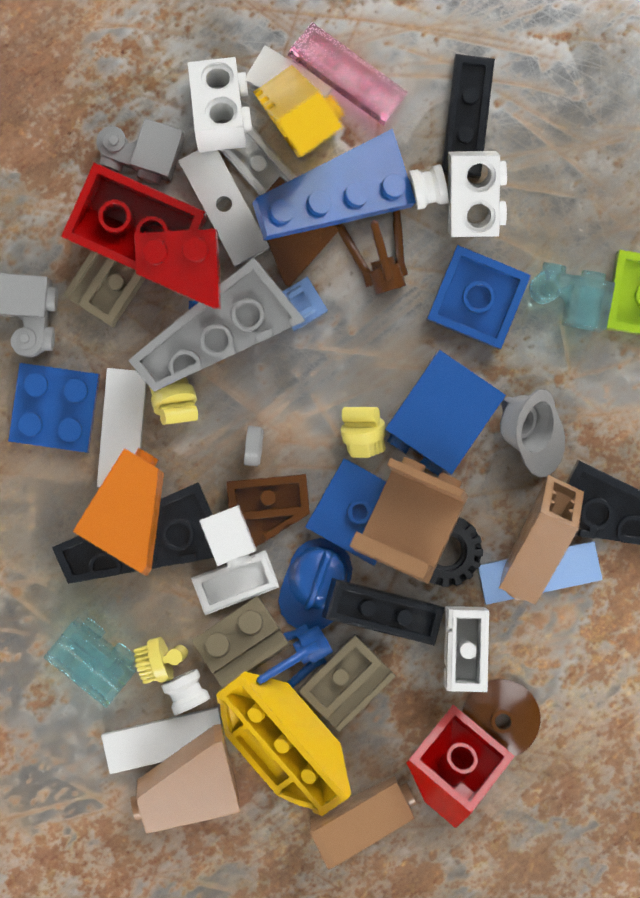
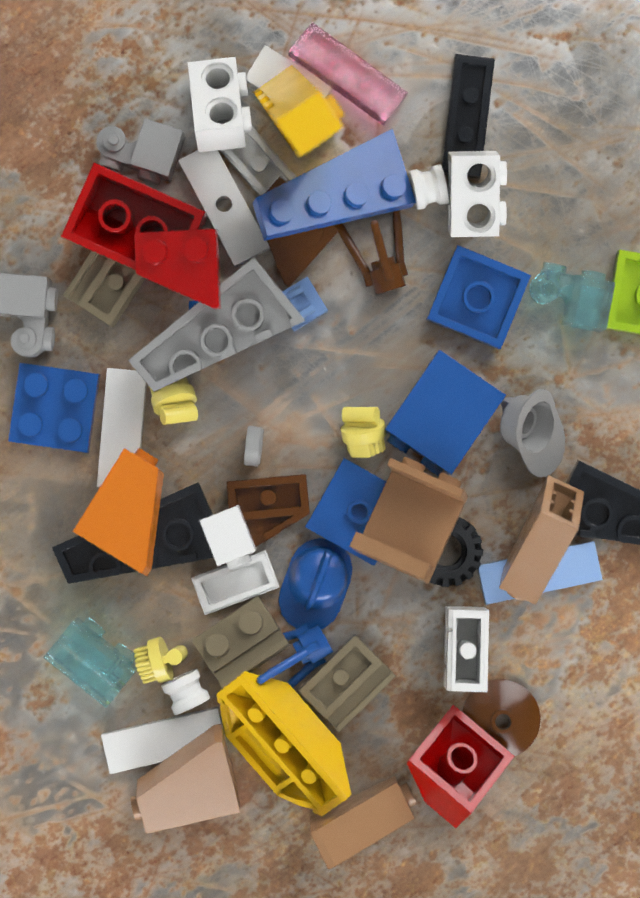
(383, 611): black tile -> none

